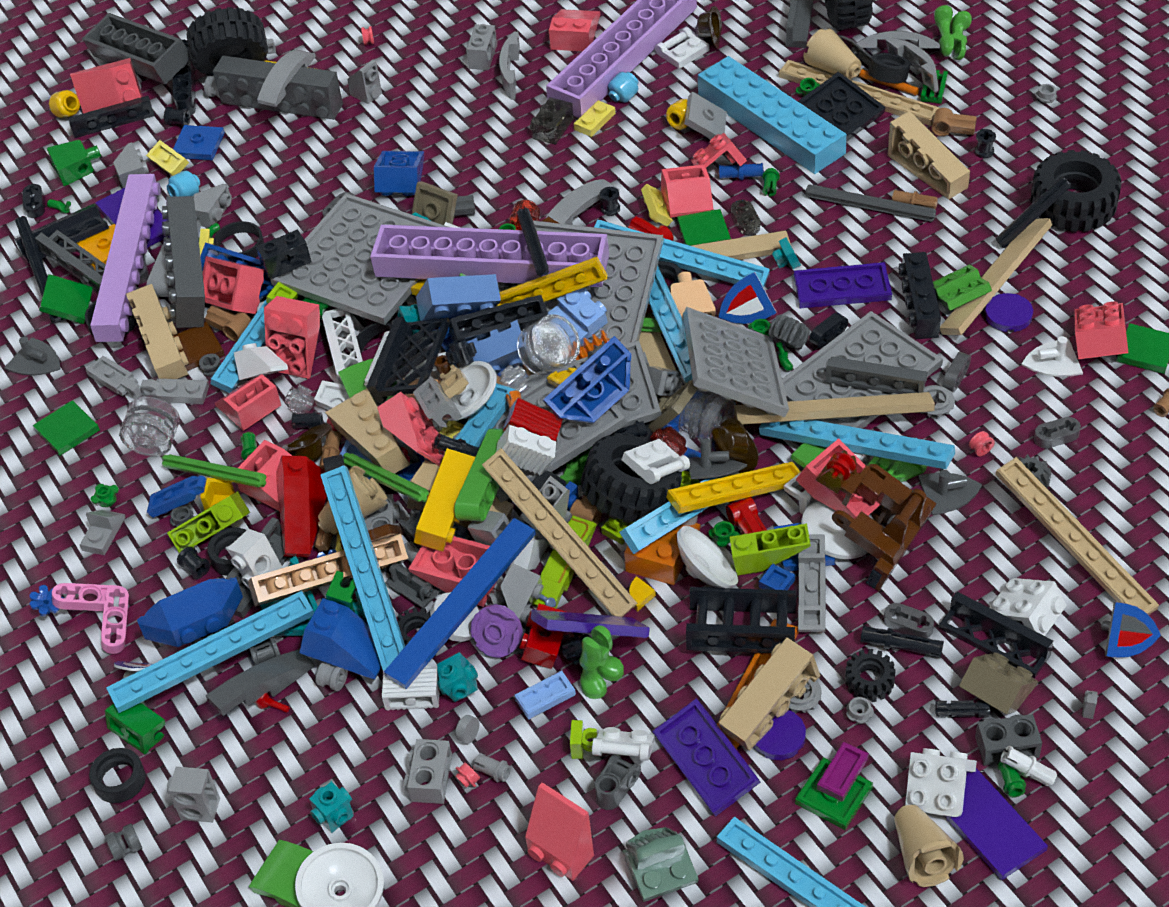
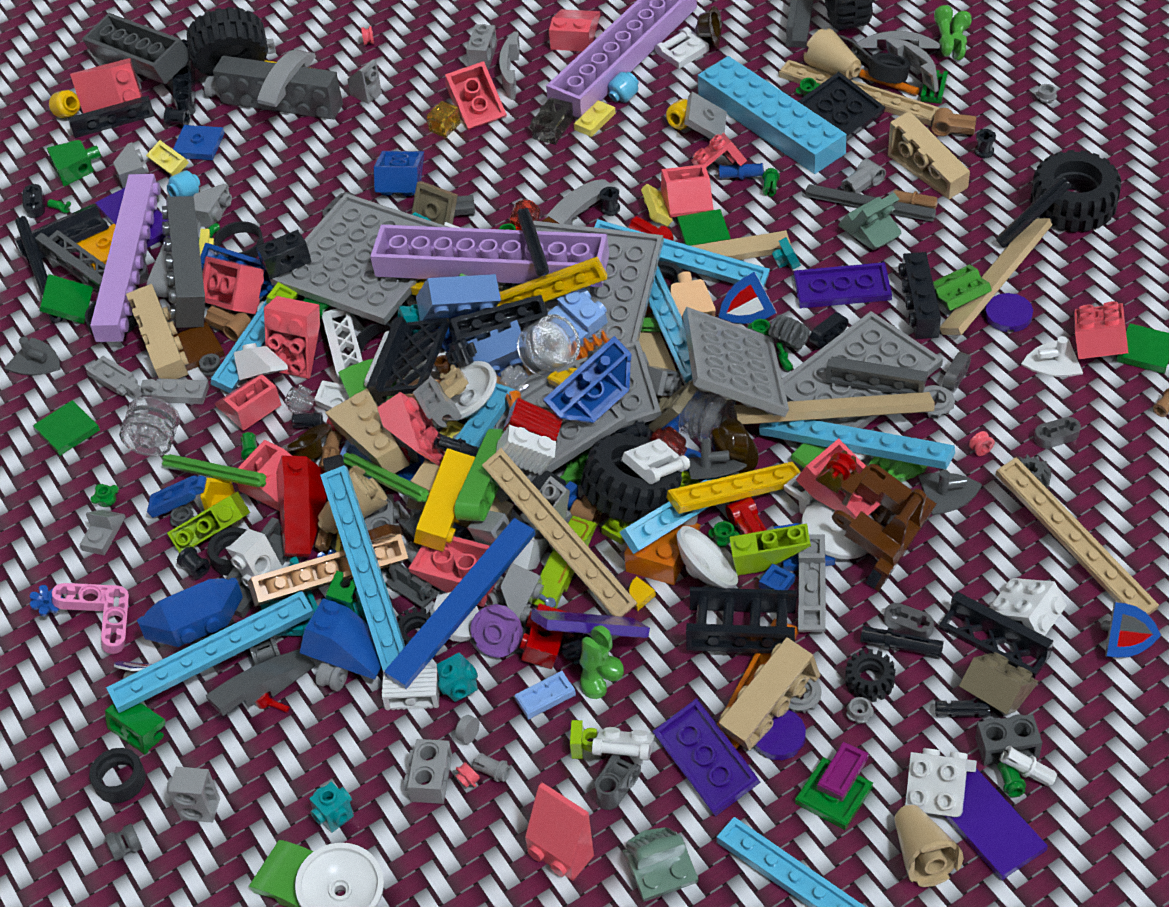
(443, 119): none -> clear yellow brick
(474, 95): none -> coral slope
(745, 217): clear smoke plate -> none
(865, 175): none -> light grey piece
(872, 222): none -> sand green piece
(1089, 704): light grey tile -> none

